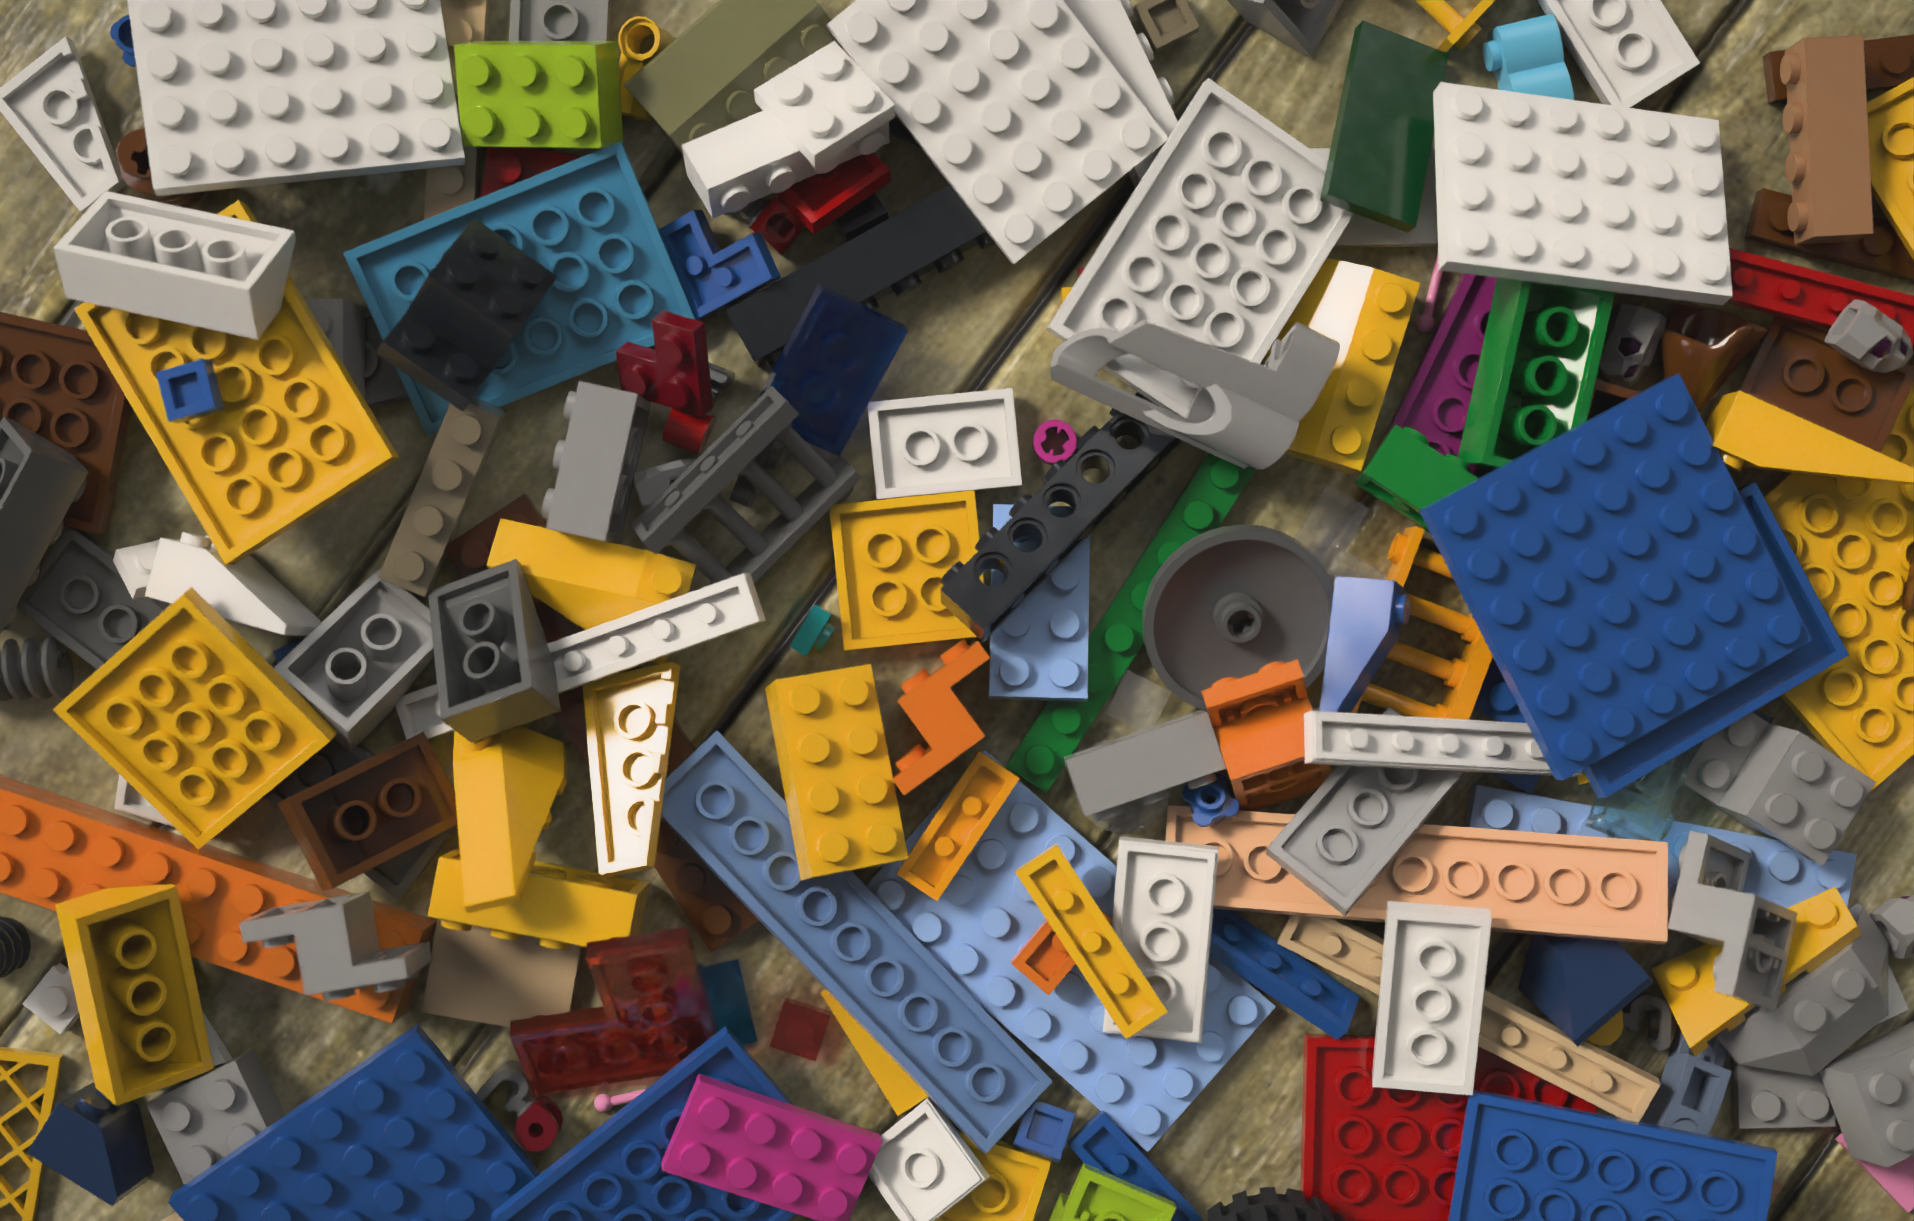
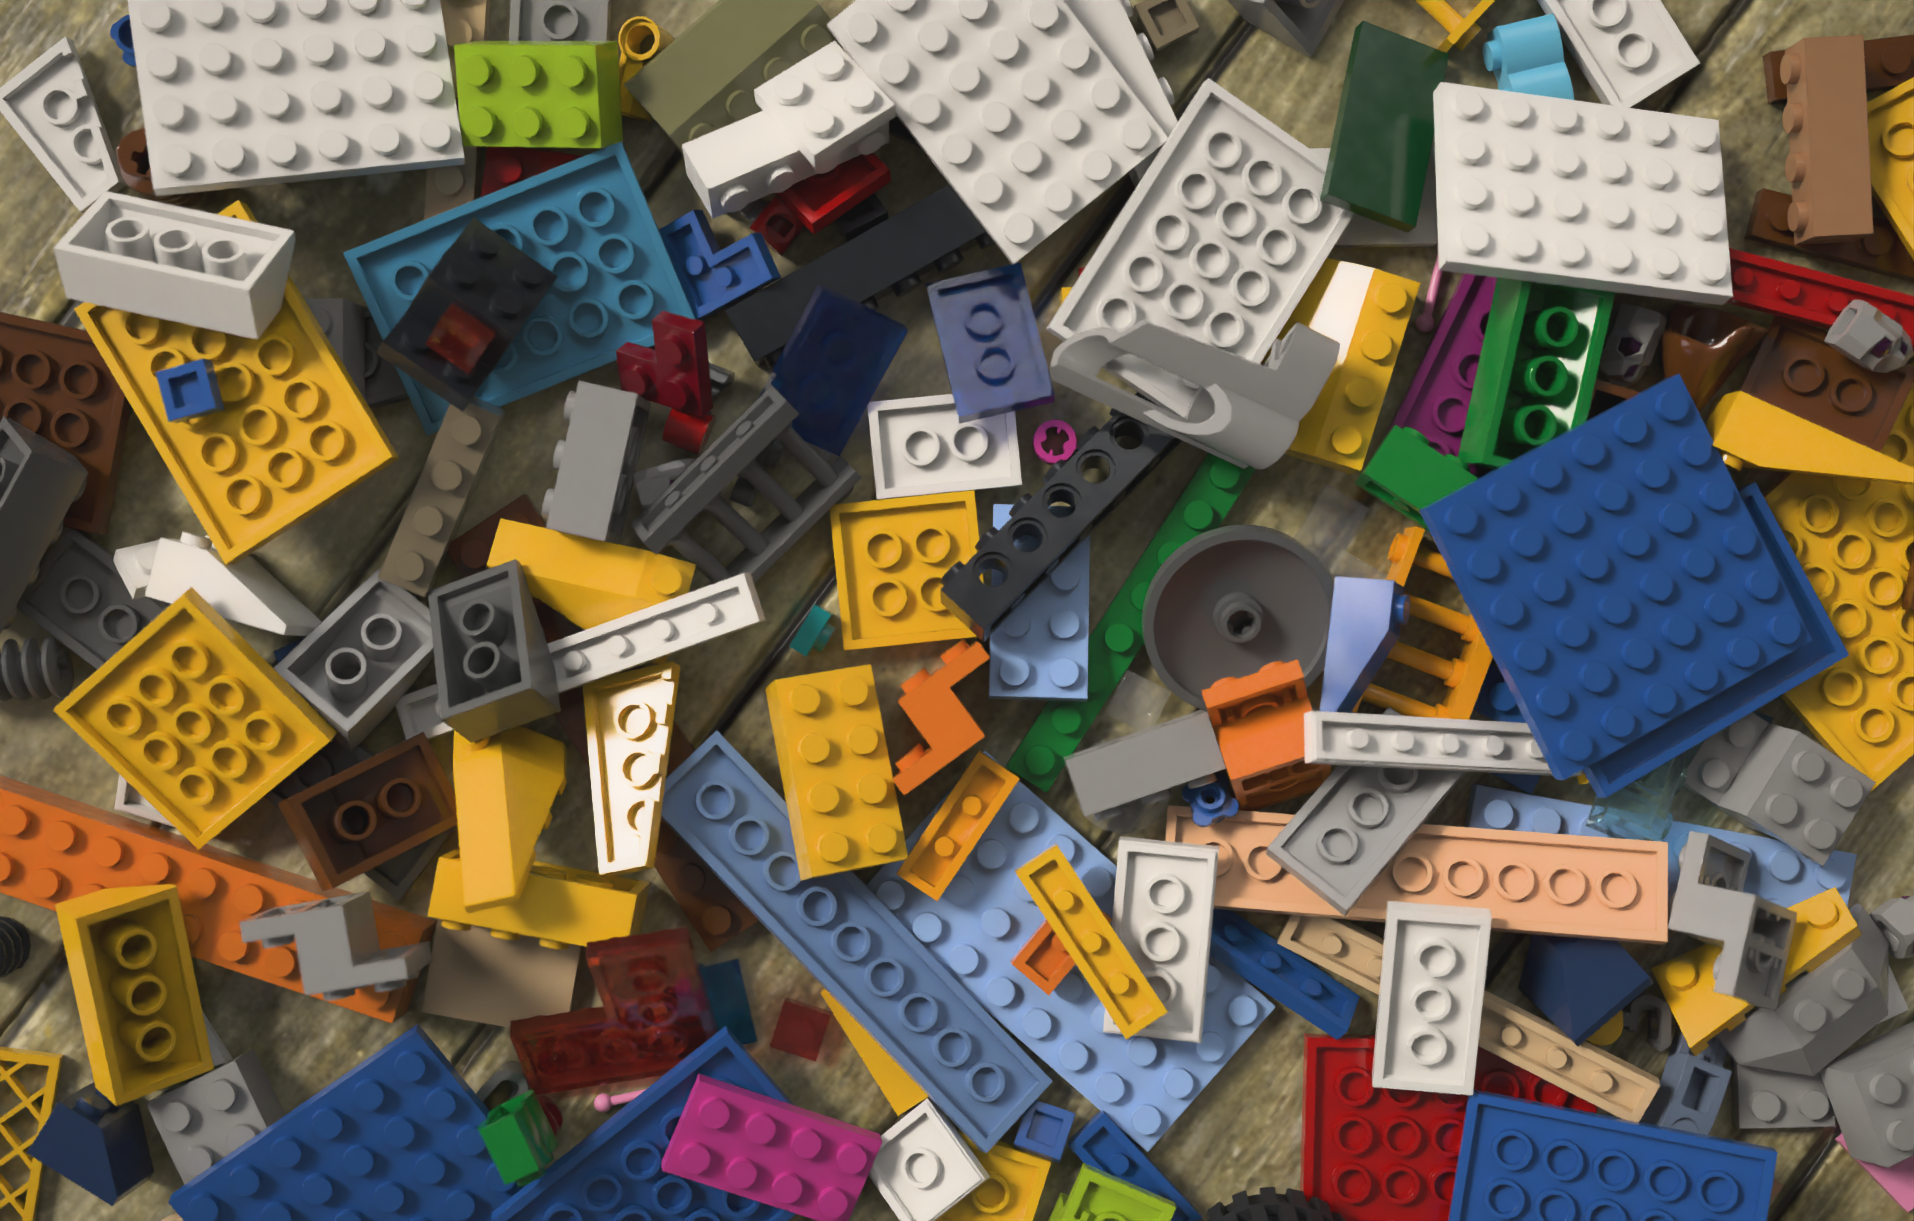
(55, 999): white plate -> none
(460, 338): none -> clear red plate
(519, 1139): none -> green brick
(990, 343): none -> clear blue plate

